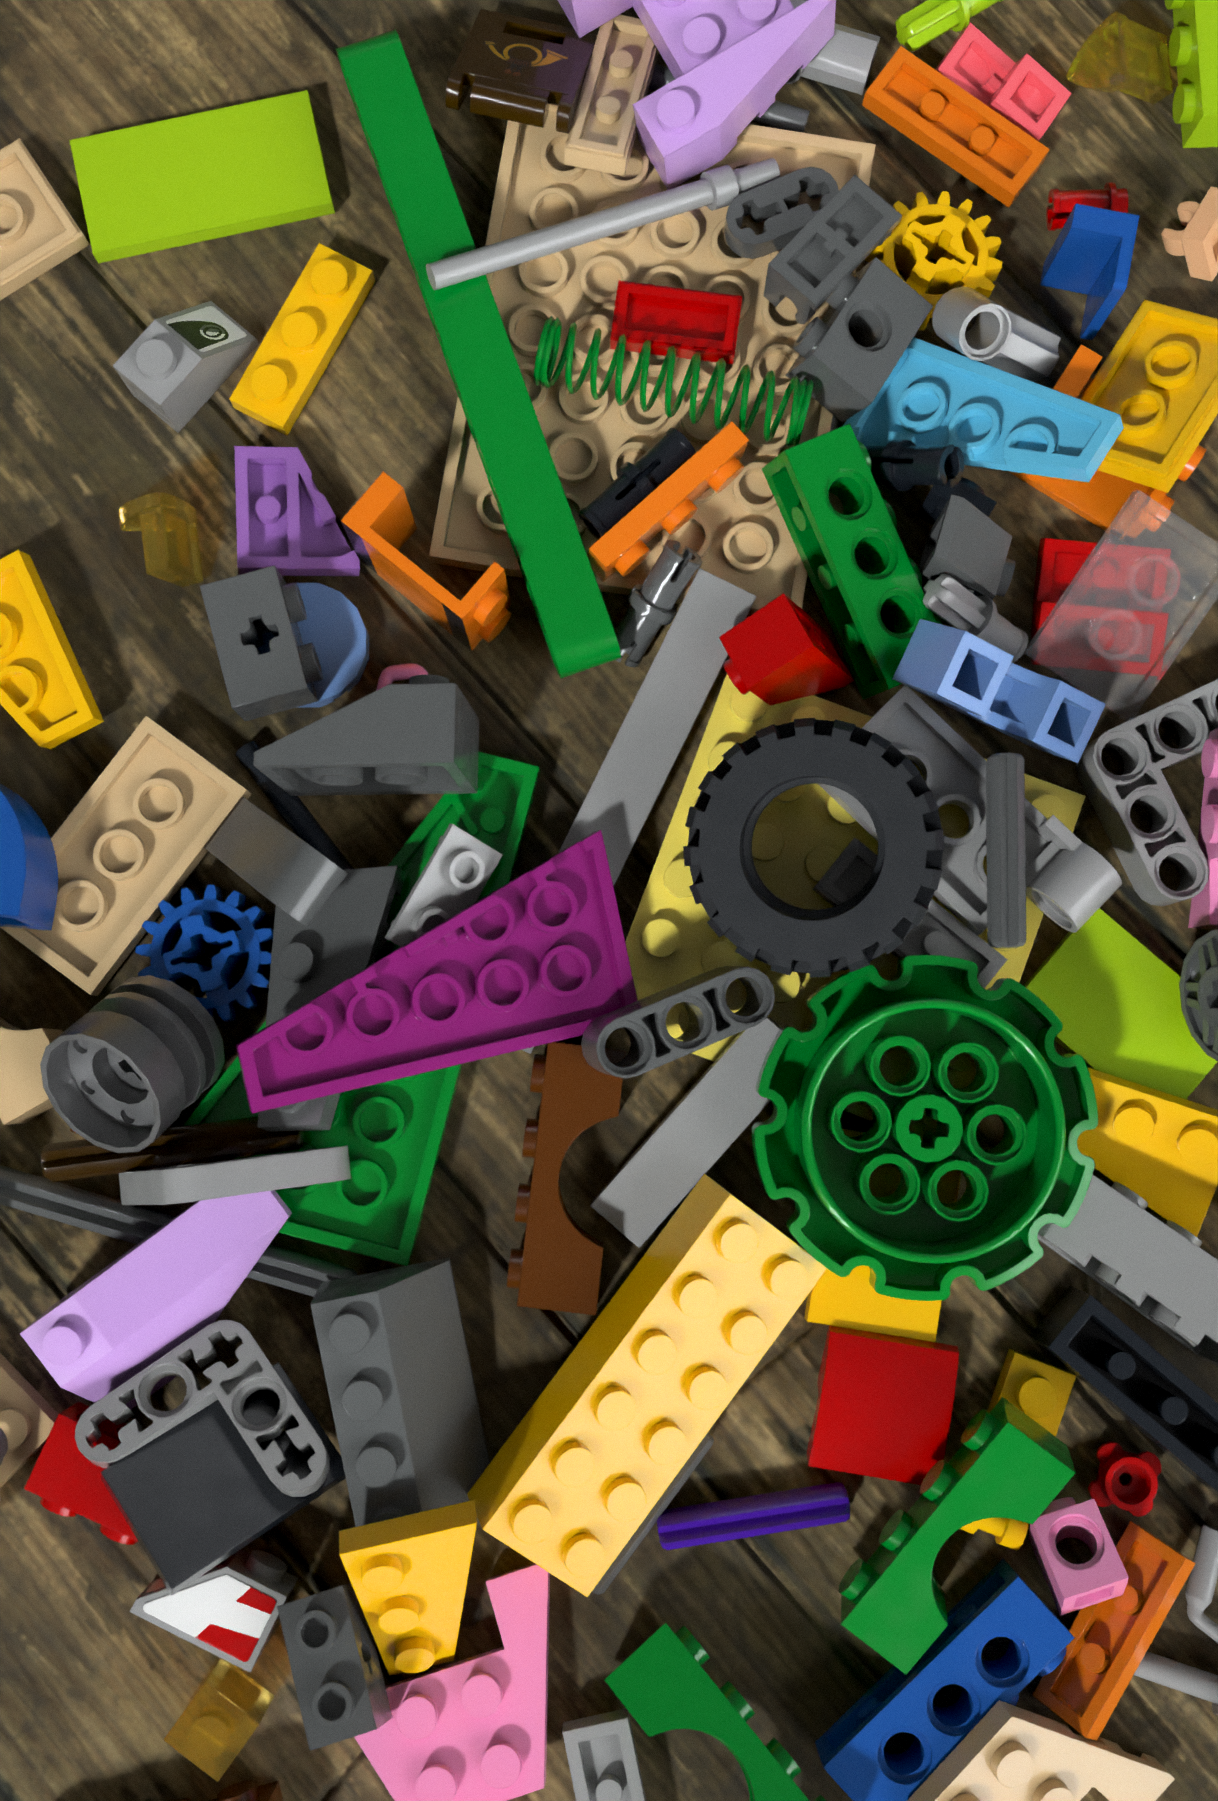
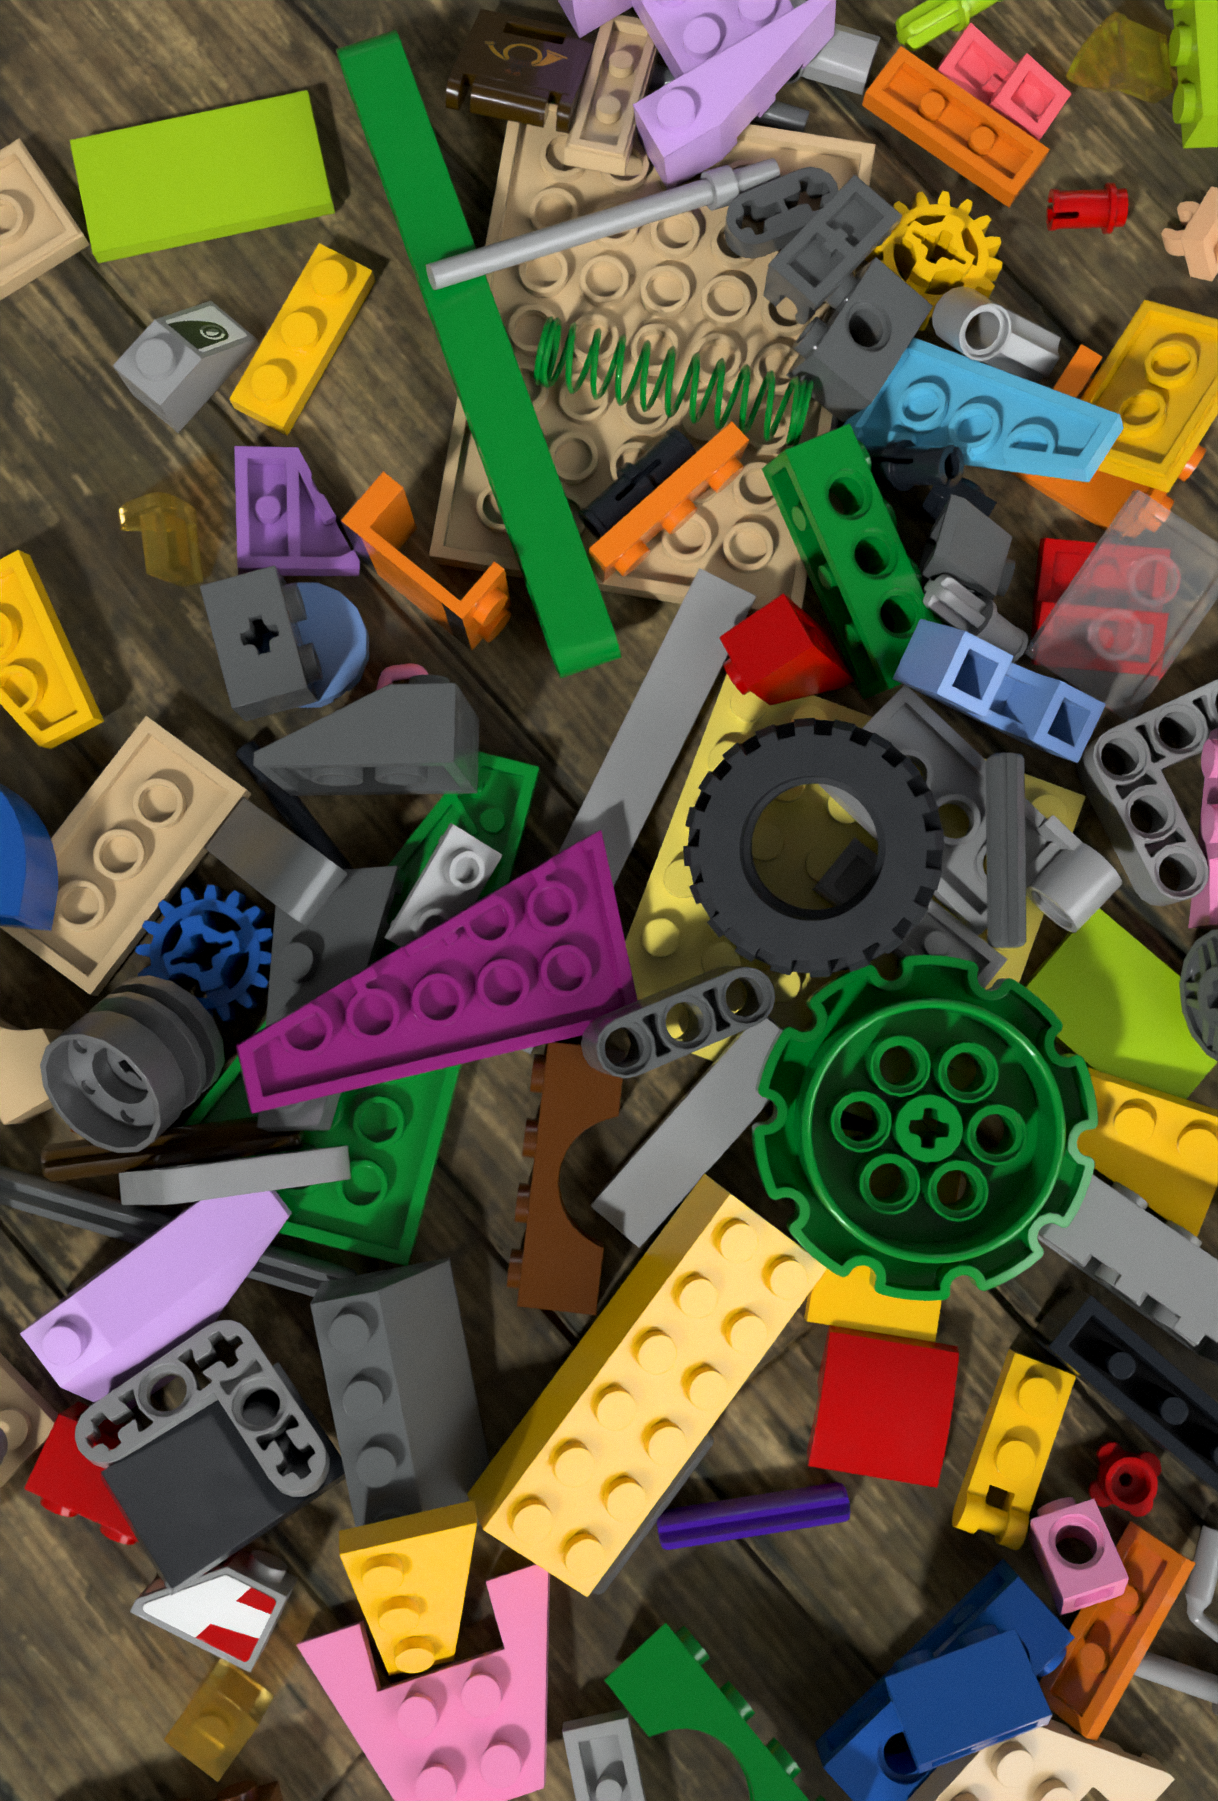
(334, 1666): dark grey brick -> none
(655, 601): dark grey pin -> none
(676, 318): red tile -> none
(966, 1697): none -> blue brick
(1001, 1471): green arch -> none
(1093, 260): blue panel -> none

